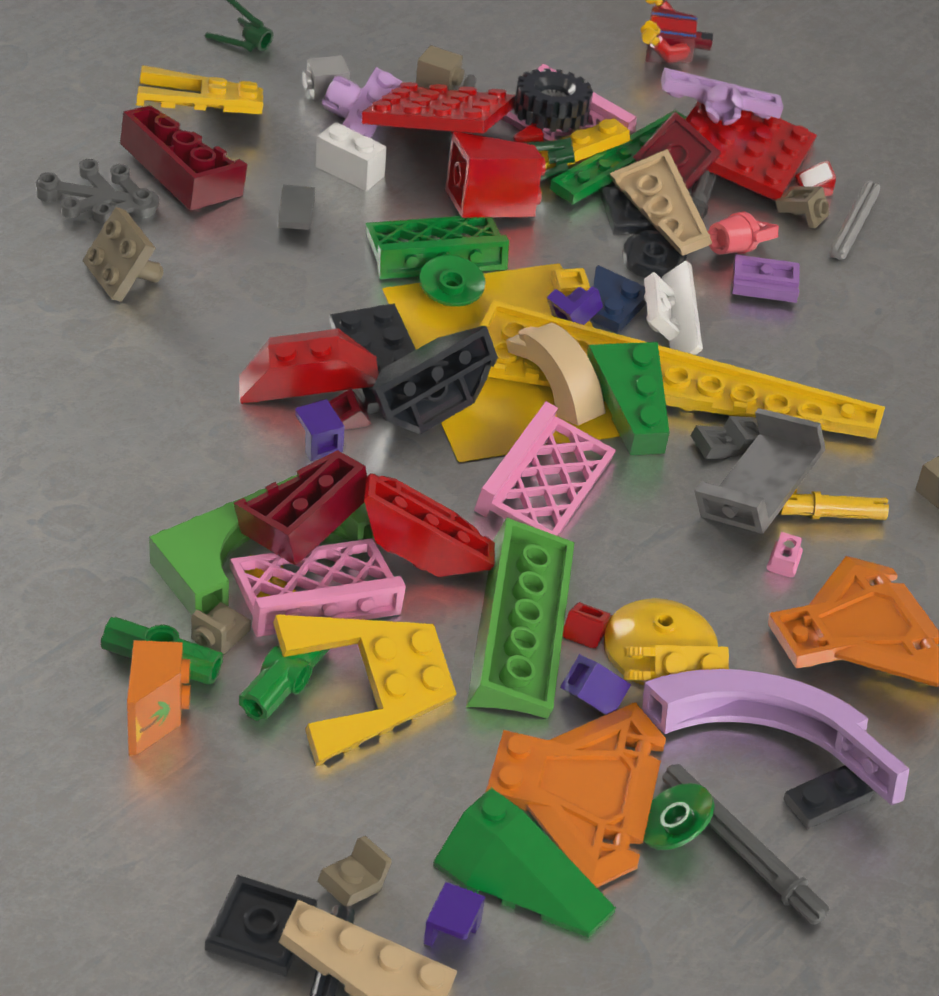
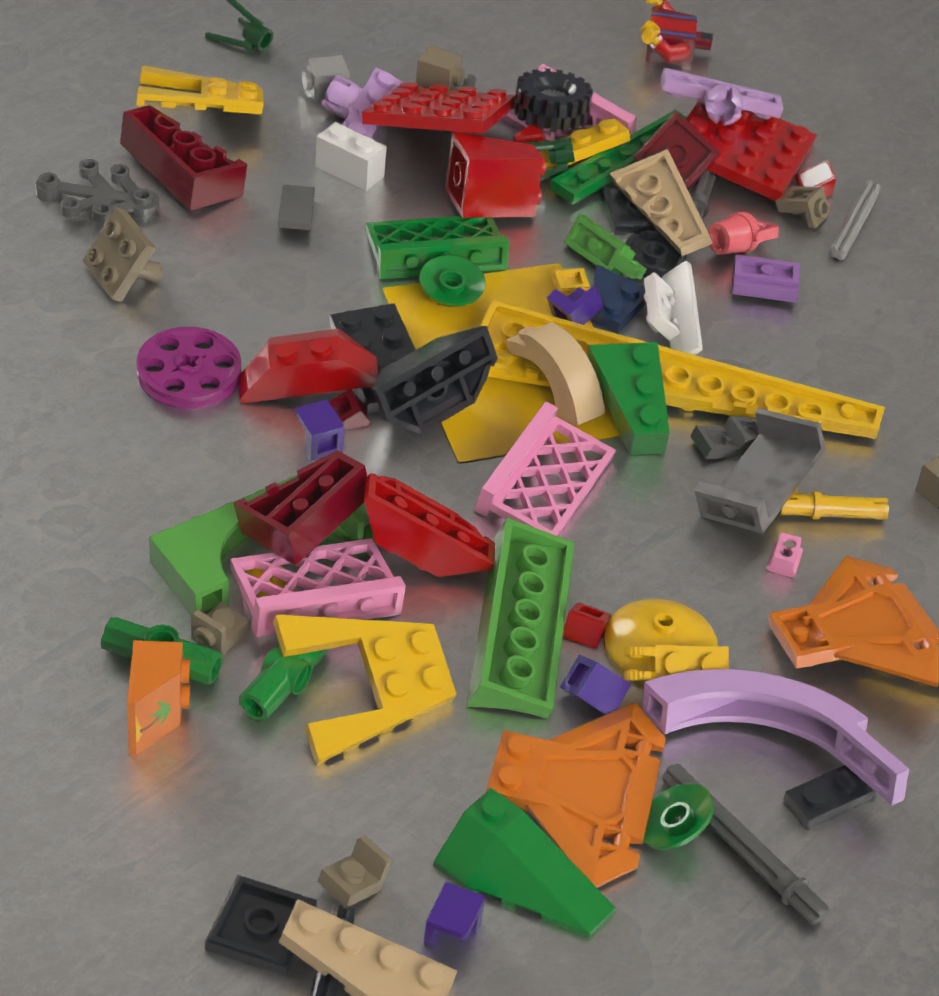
(188, 367): none -> magenta wedge
(603, 248): none -> bright green hinge

